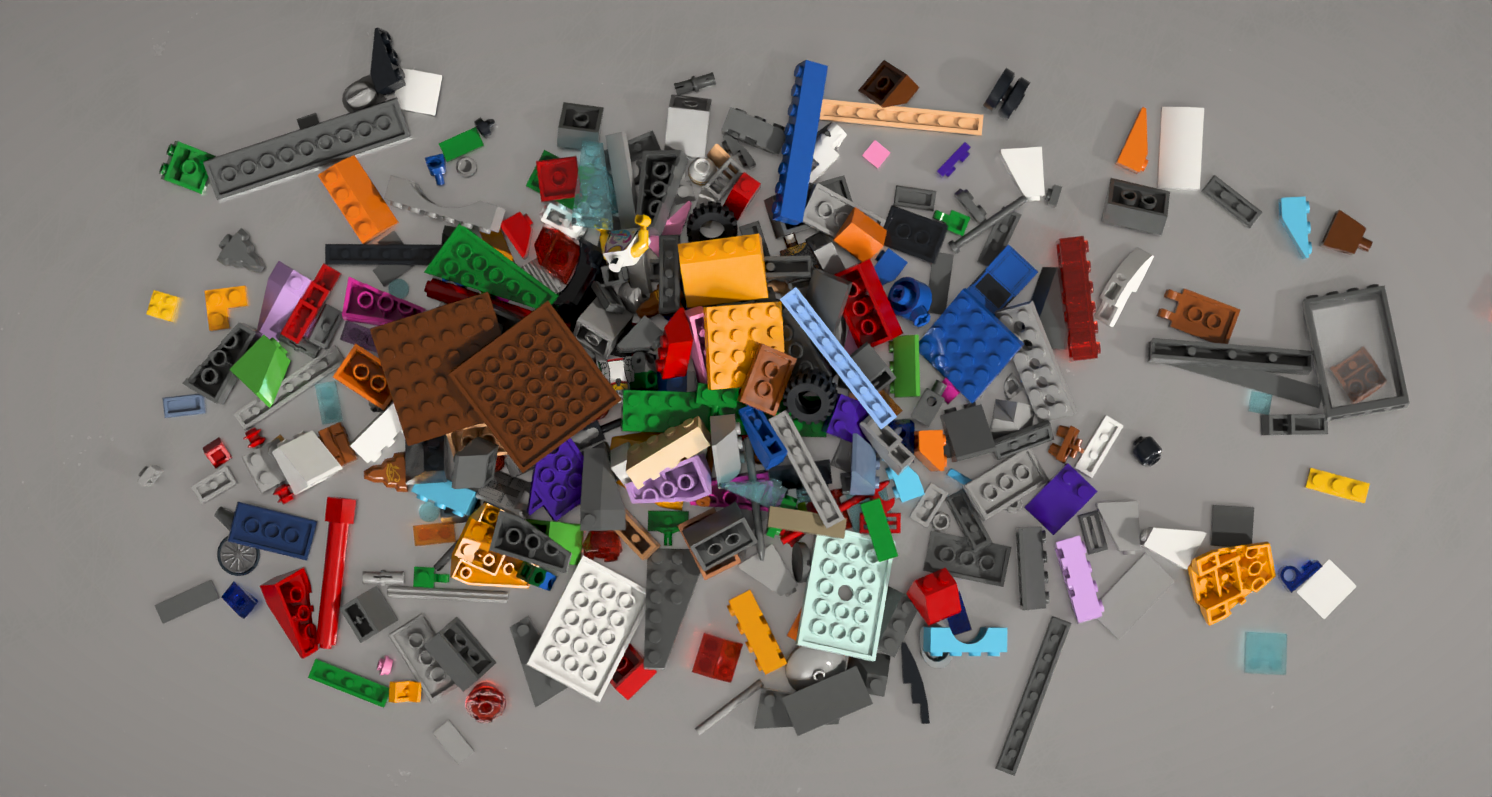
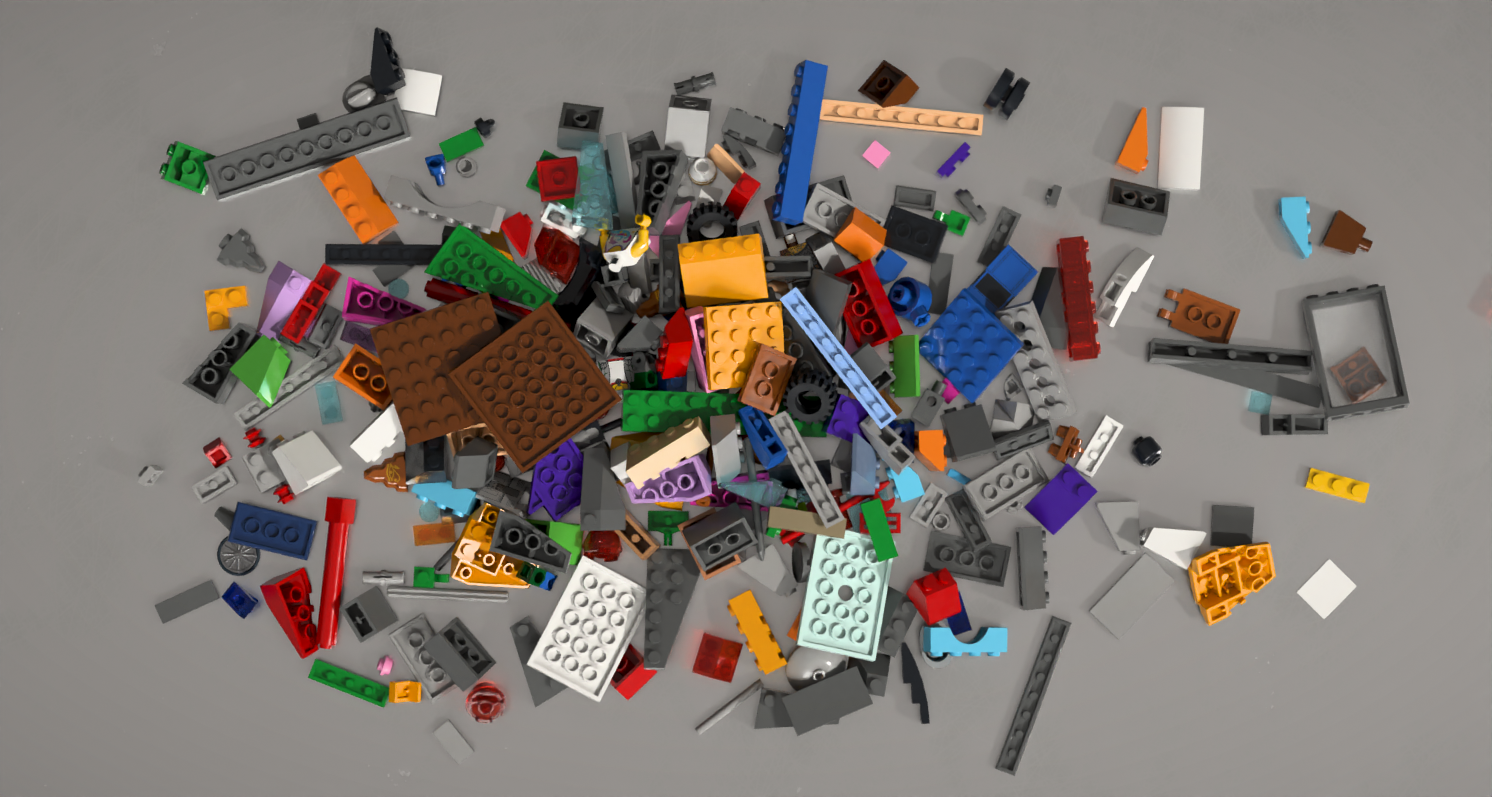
(163, 305): yellow piece -> none
(184, 405): sand blue tile -> none
(338, 443): dark orange brick -> none
(708, 186): light grey slope -> none
(716, 398): green plate -> none
(824, 154): white plate -> none
(987, 224): dark grey bar -> none
(1026, 170): white slope -> none
(1078, 579): lavender wedge -> none
(1094, 539): dark grey tile -> none
(1231, 201): dark grey tile -> none
(1265, 653): clear light blue plate -> none
(1299, 577): clear blue plate -> none

